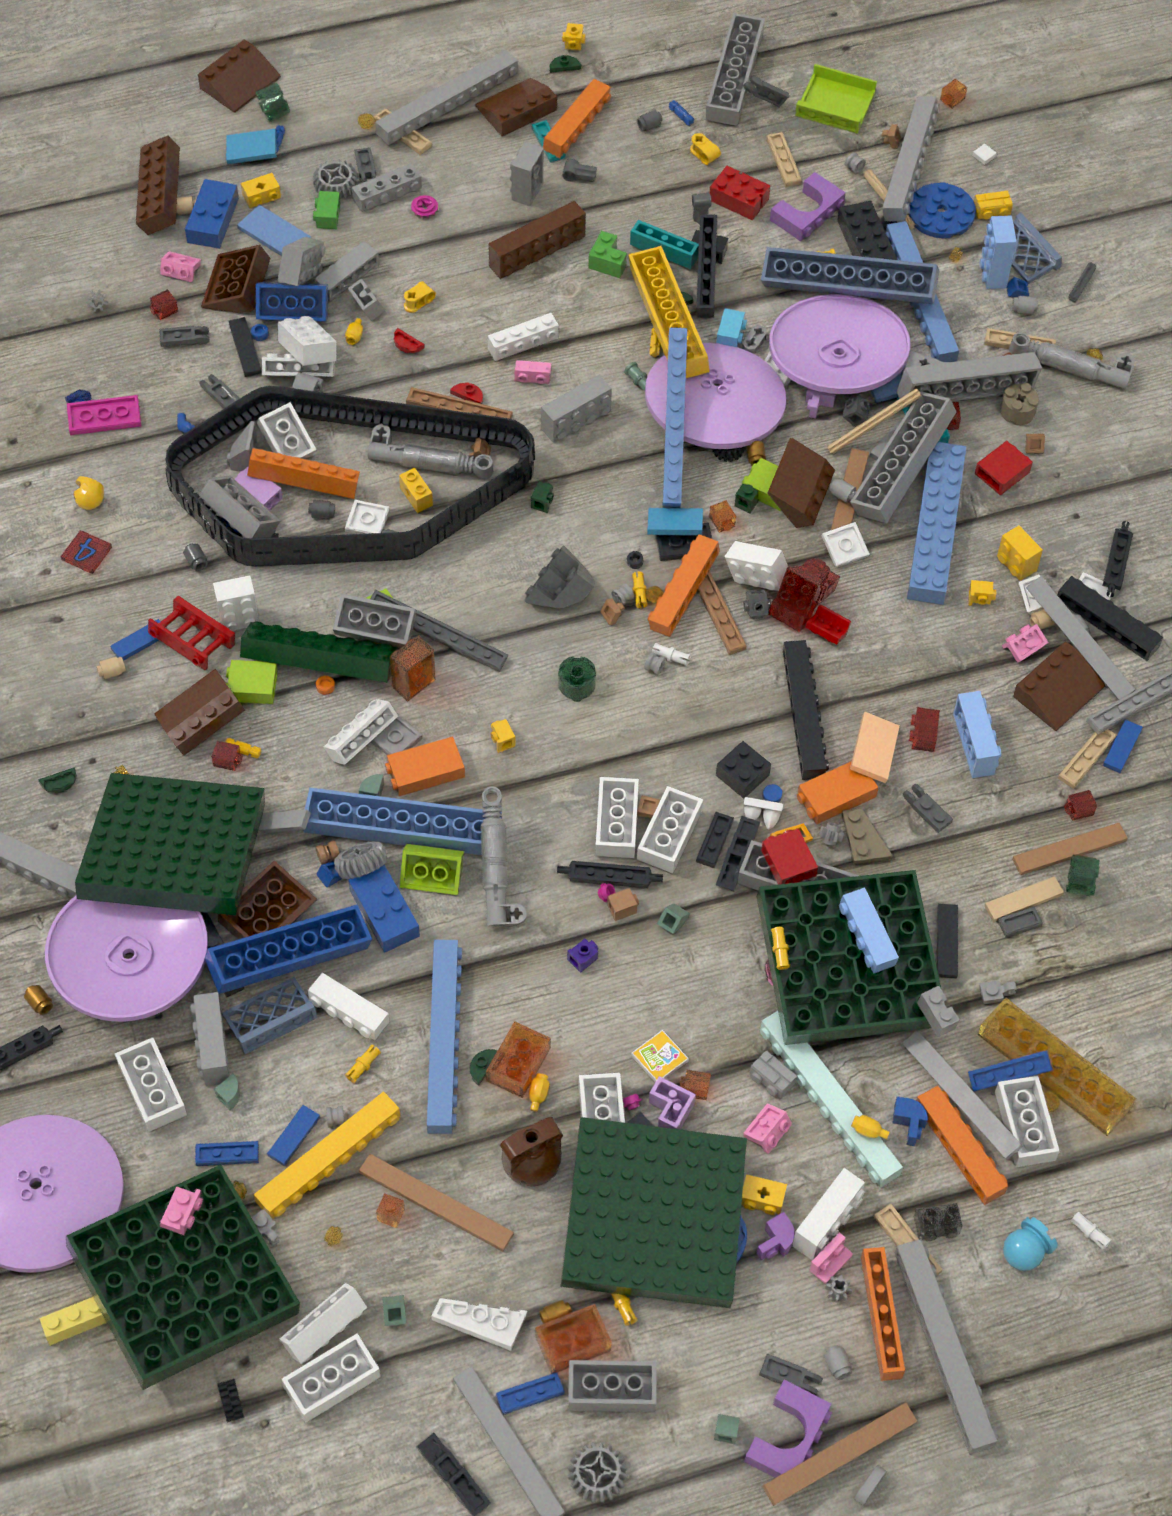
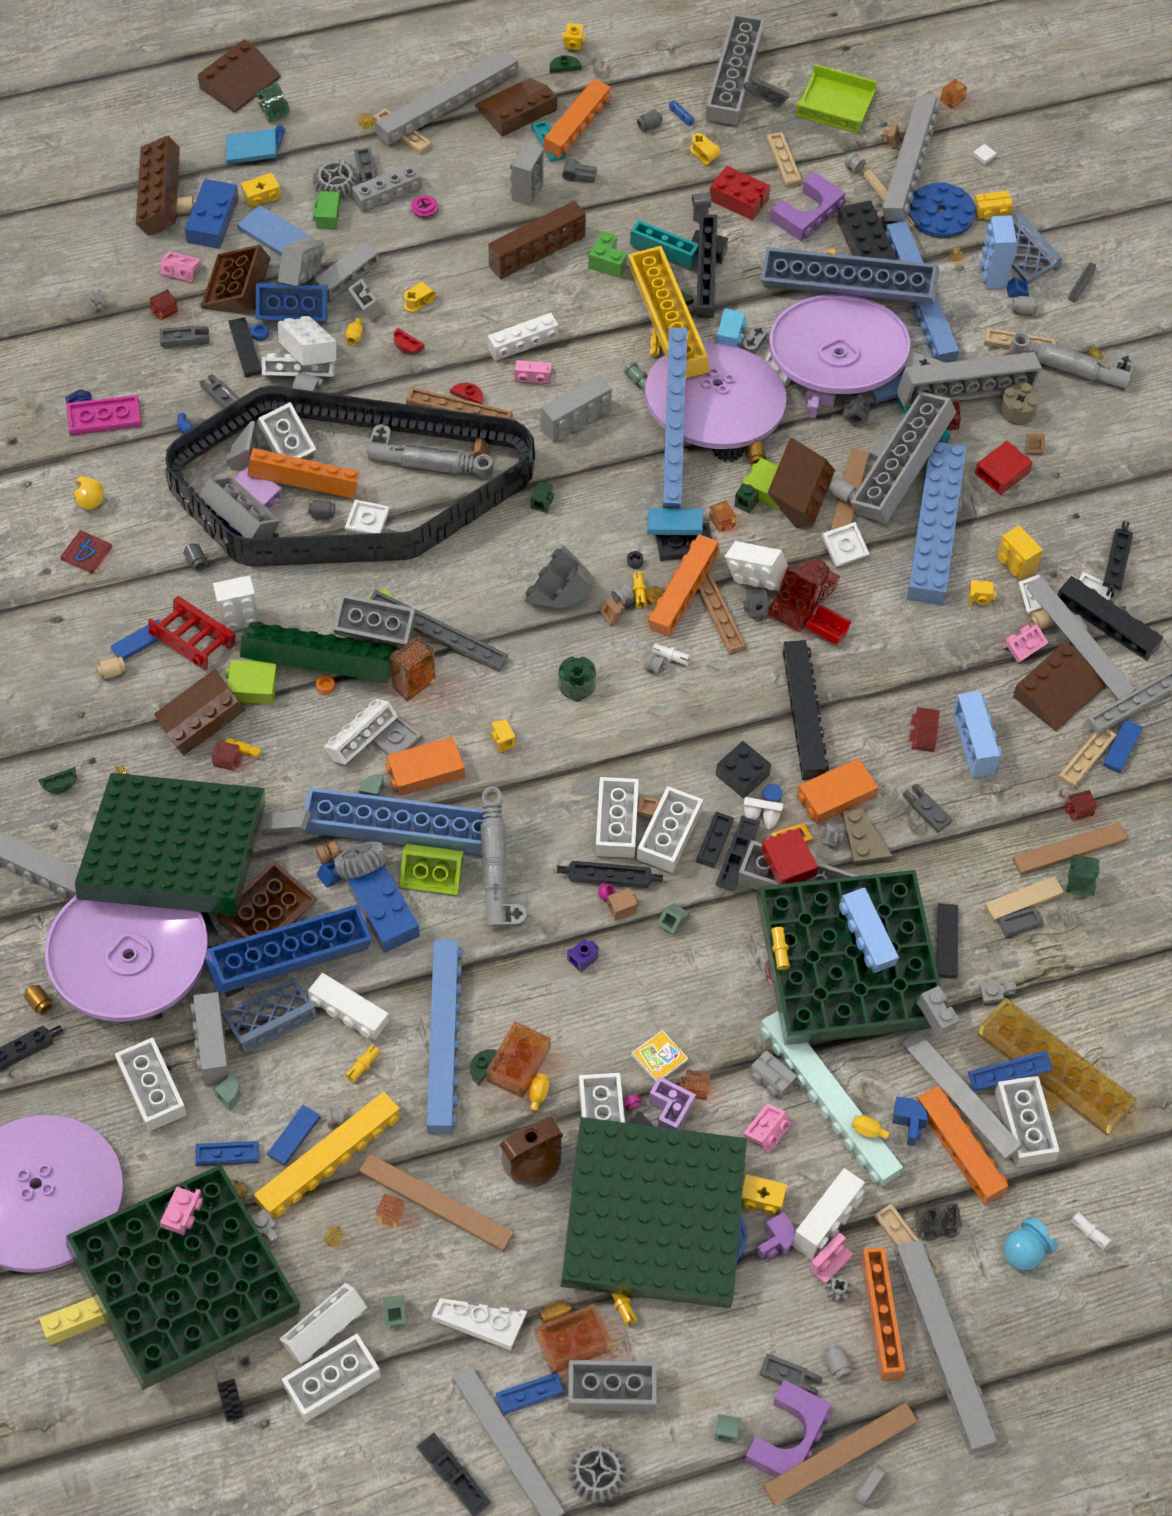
(416, 490): yellow brick -> none
(874, 421): tan axle -> none
(874, 747): light nougat tile -> none

